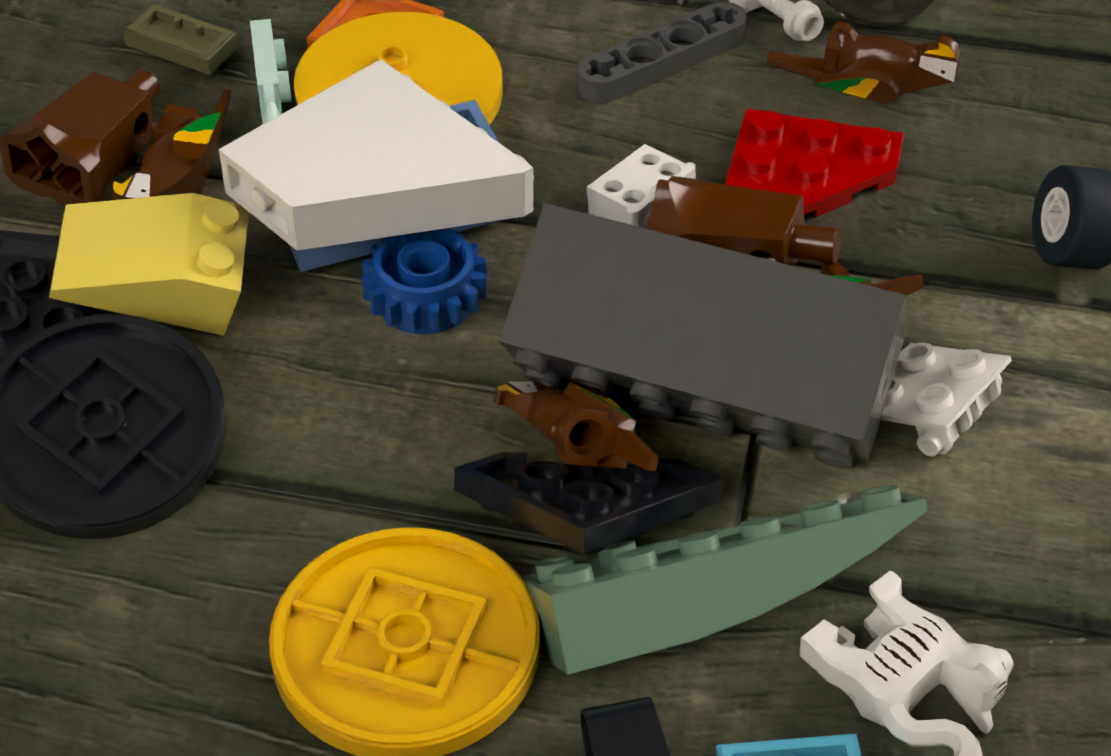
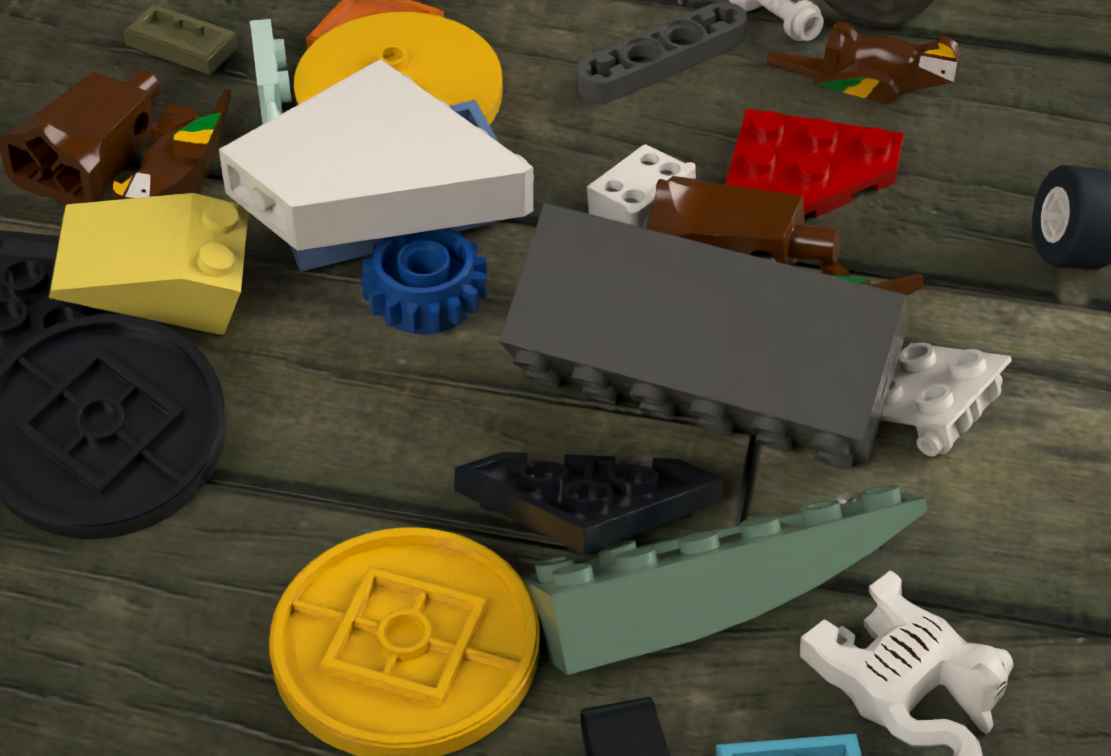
(580, 422): reddish brown animal -> none

